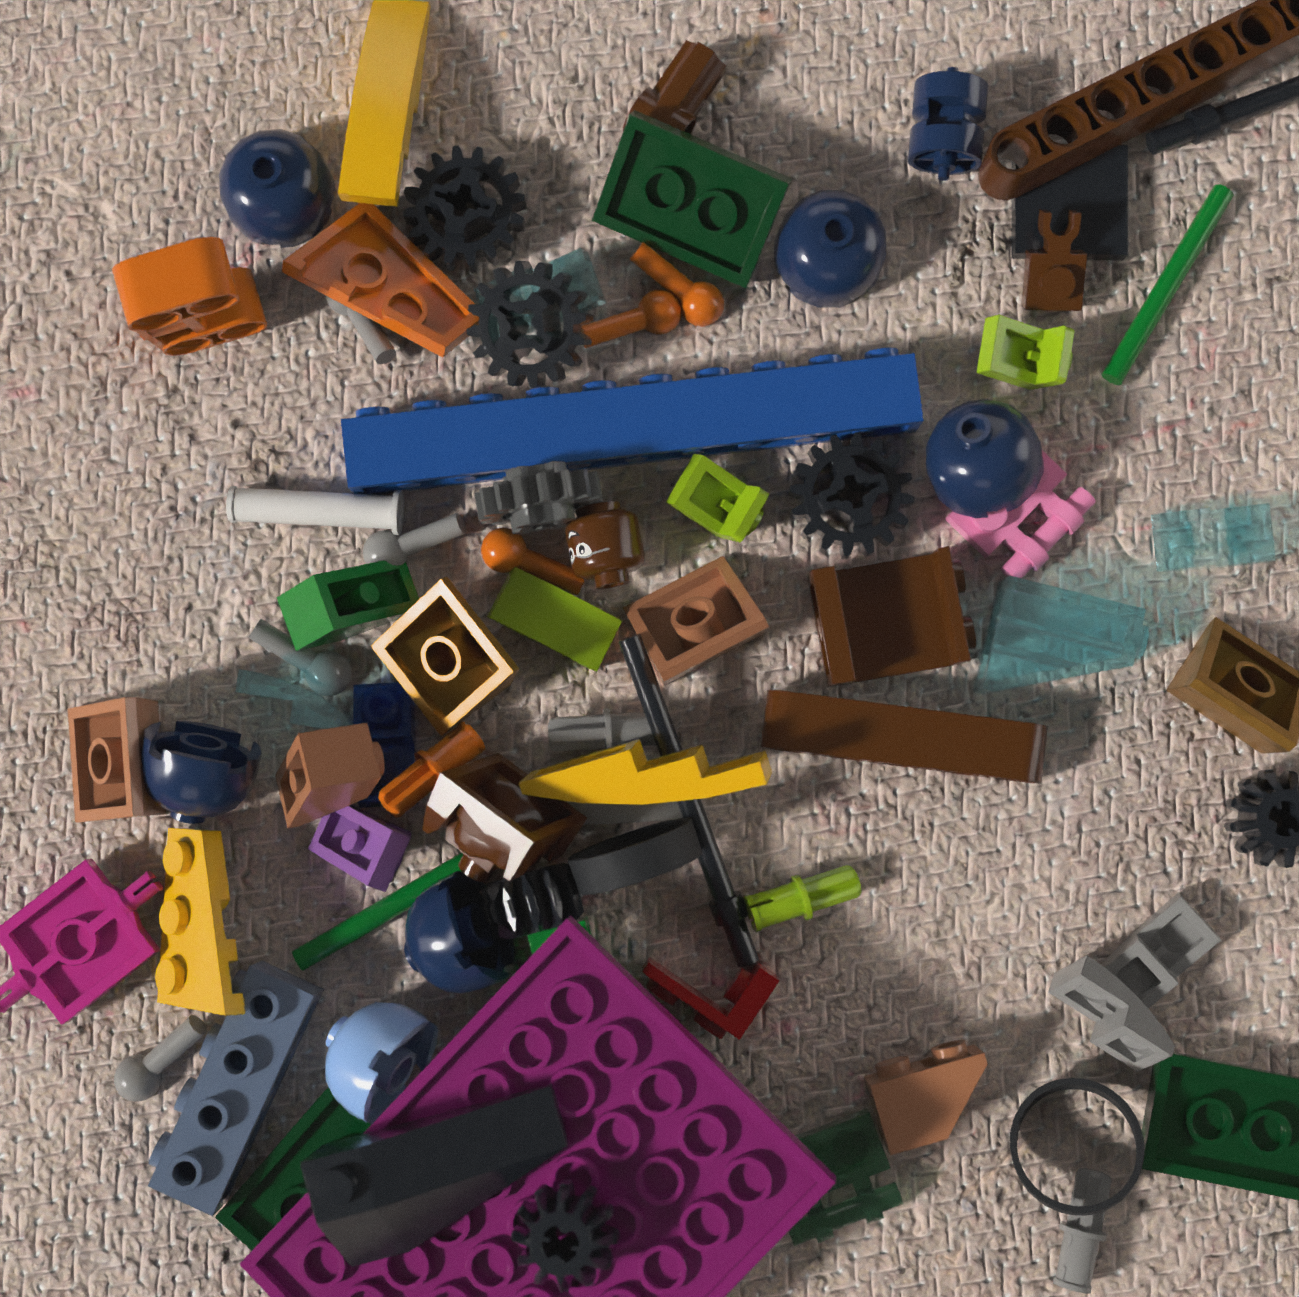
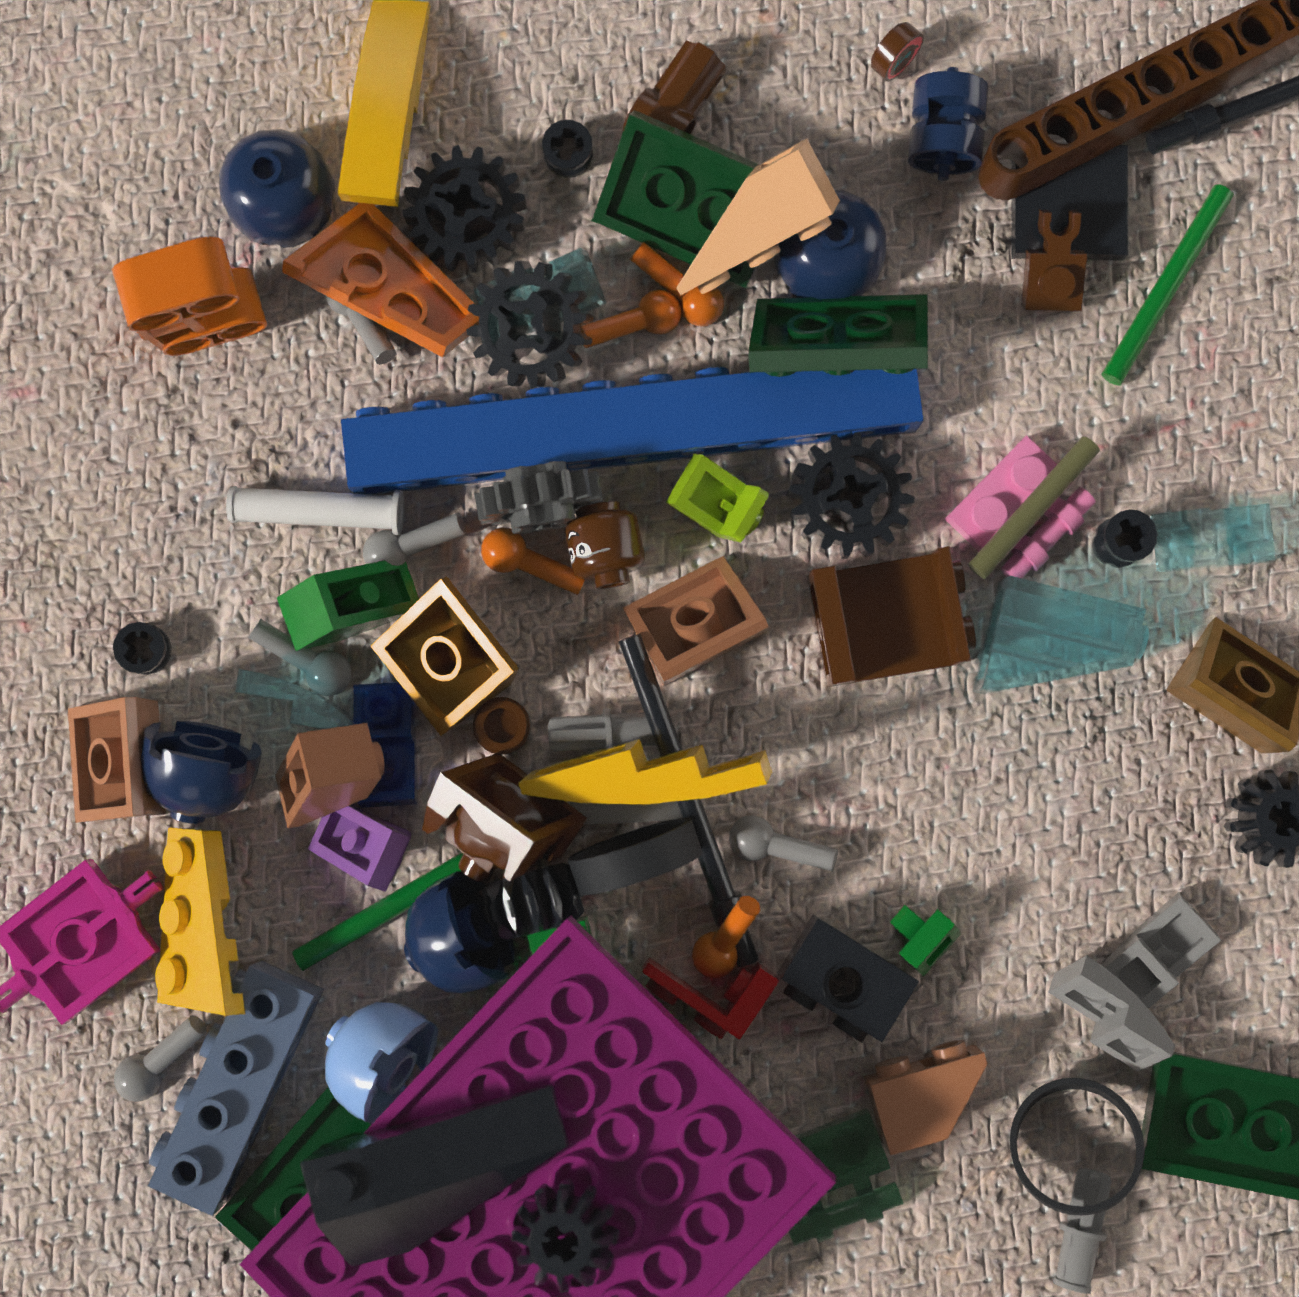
(124, 650): none -> black bush
(419, 779): orange axle -> none
(502, 726): none -> reddish brown tile
(554, 618): lime slope -> none
(555, 136): none -> black bush
(715, 952): none -> orange bar
(754, 839): none -> light grey bar
(773, 203): none -> light nougat slope
(802, 897): lime axle -> none
(840, 334): none -> dark green plate
(881, 986): none -> black brick
(896, 51): none -> reddish brown tile
(904, 736): reddish brown beam -> none
(926, 939): none -> green tile
(984, 458): dark blue cylinder -> none
(1025, 353): lime bracket -> none
(1034, 507): none -> olive bar
(1142, 531): none -> black bush

